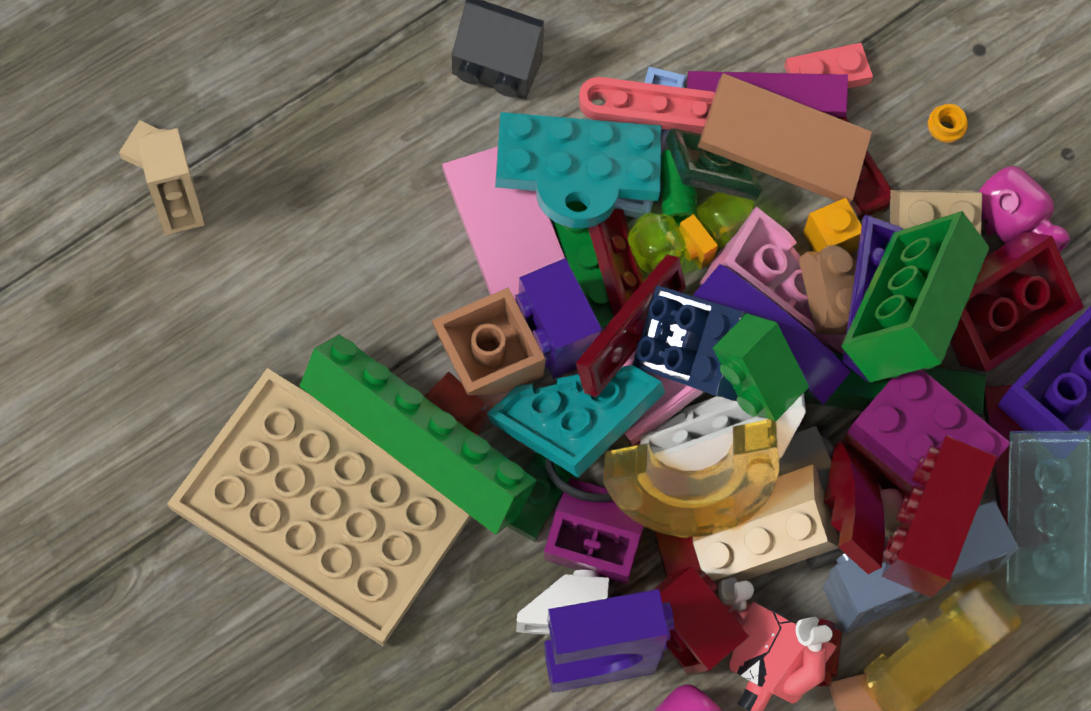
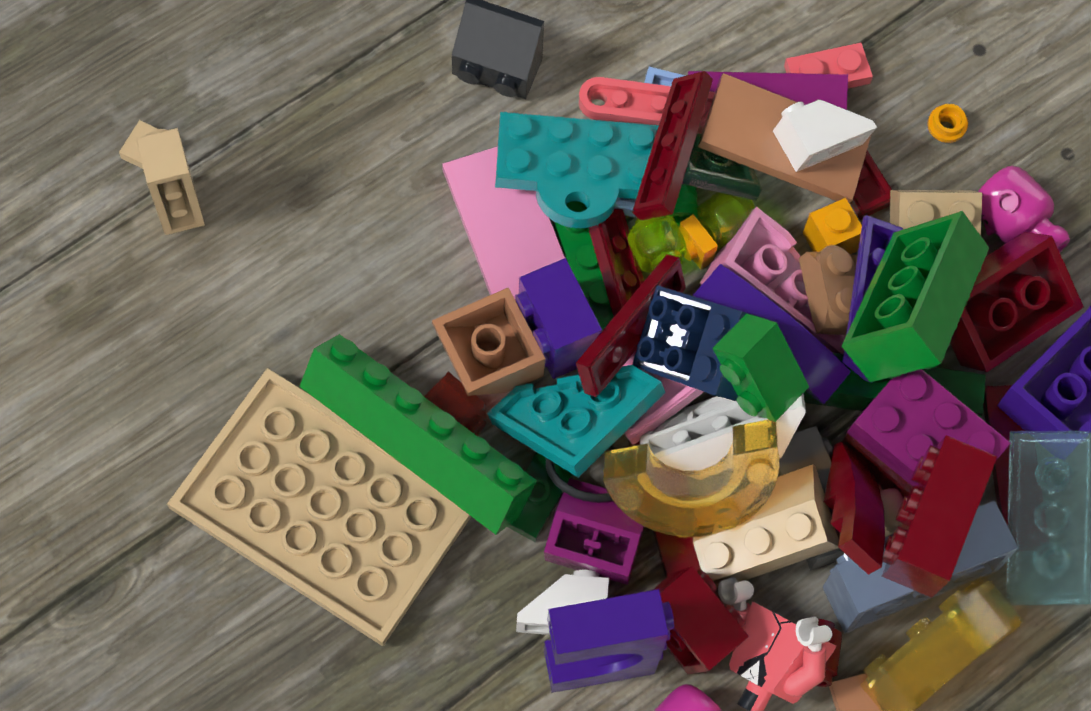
(672, 146): none -> dark red tile
(819, 132): none -> white slope

